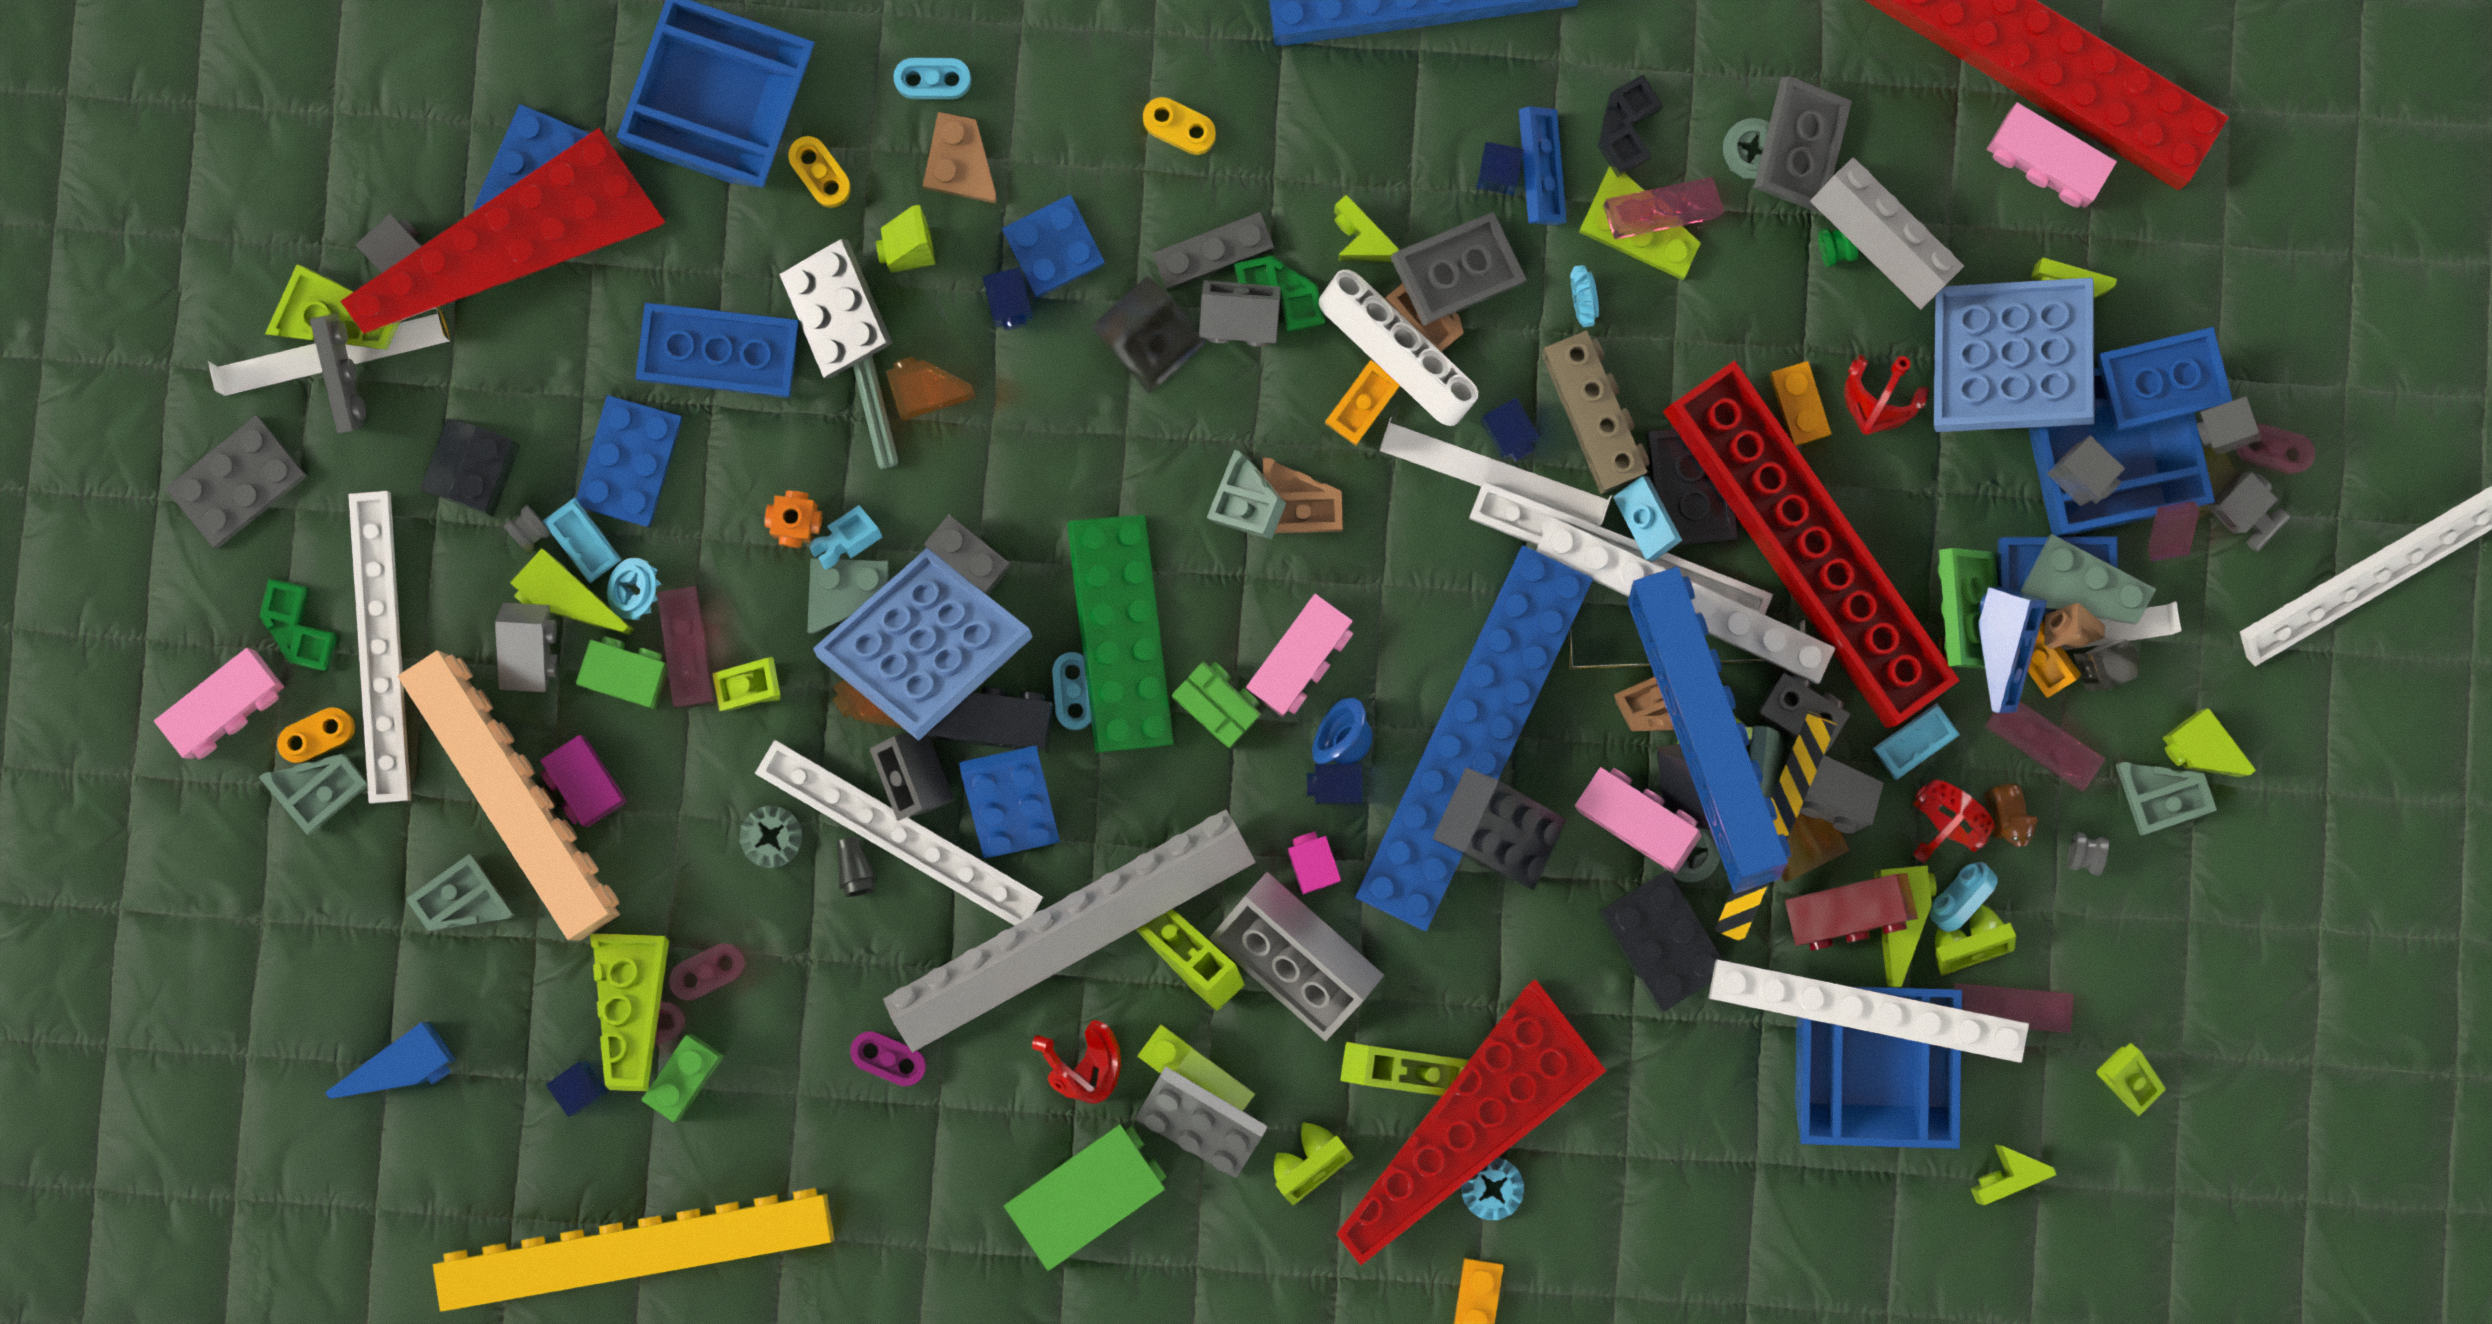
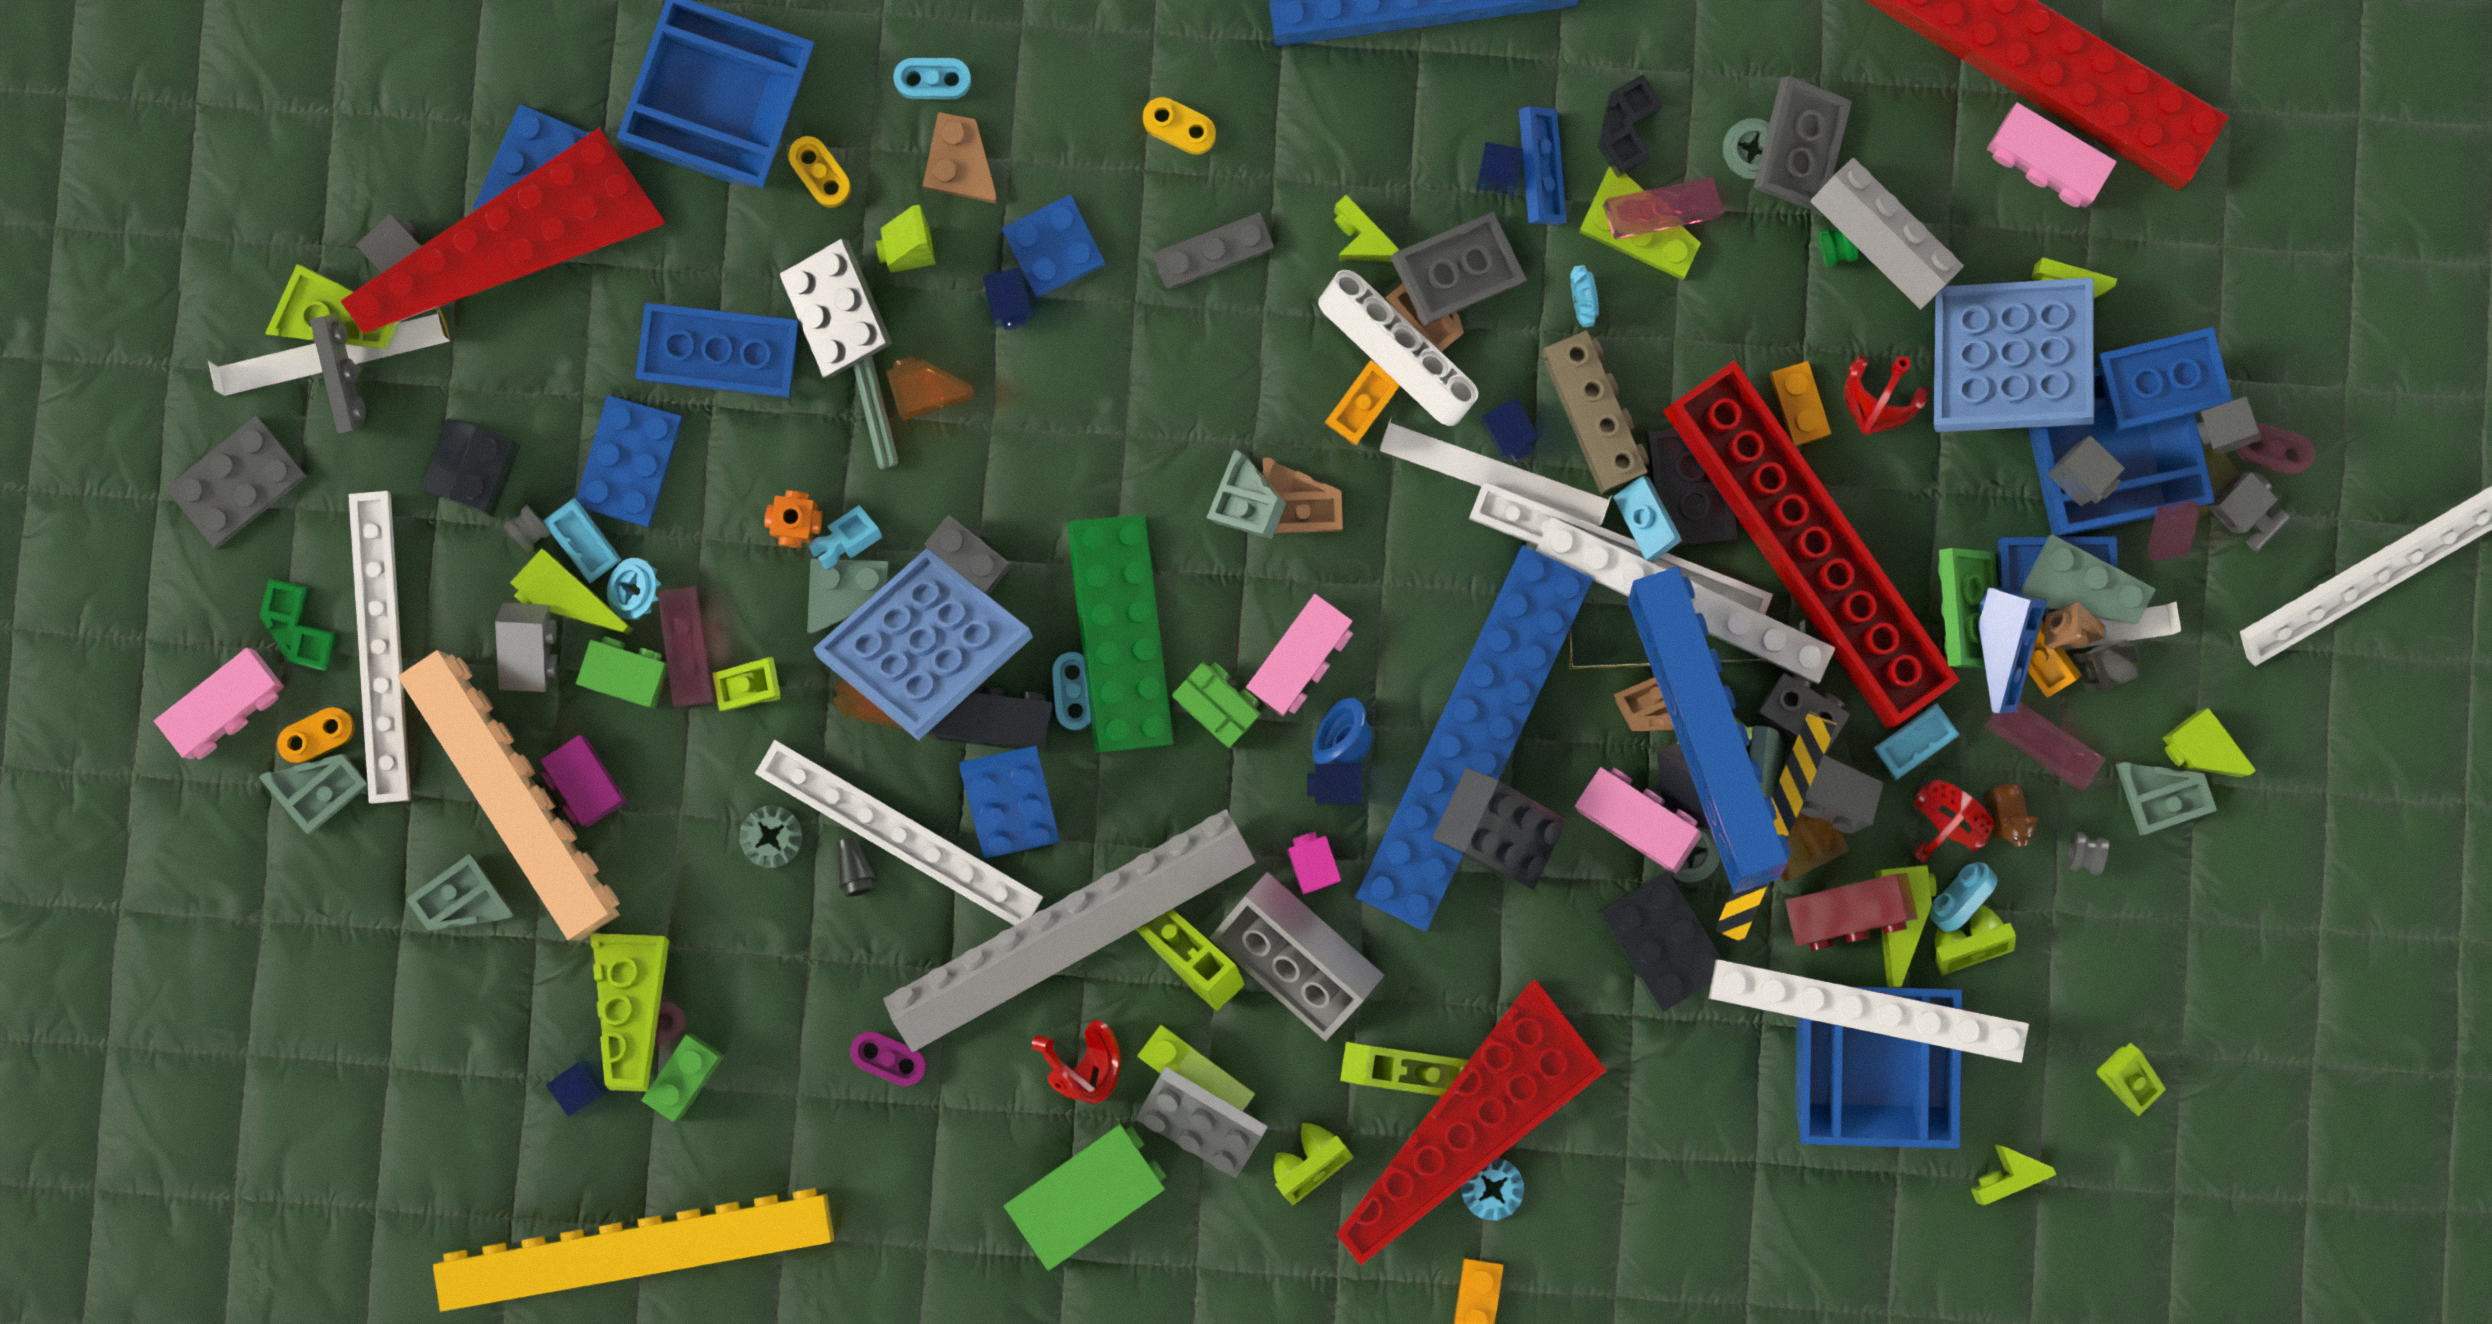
(407, 1061): blue slope -> none
(708, 971): clear pink plate -> none
(911, 775): dark grey brick -> none
(1148, 334): clear smoke slope -> none
(1239, 312): dark grey brick -> none
(1297, 293): green tile -> none
(2037, 1008): clear pink plate -> none

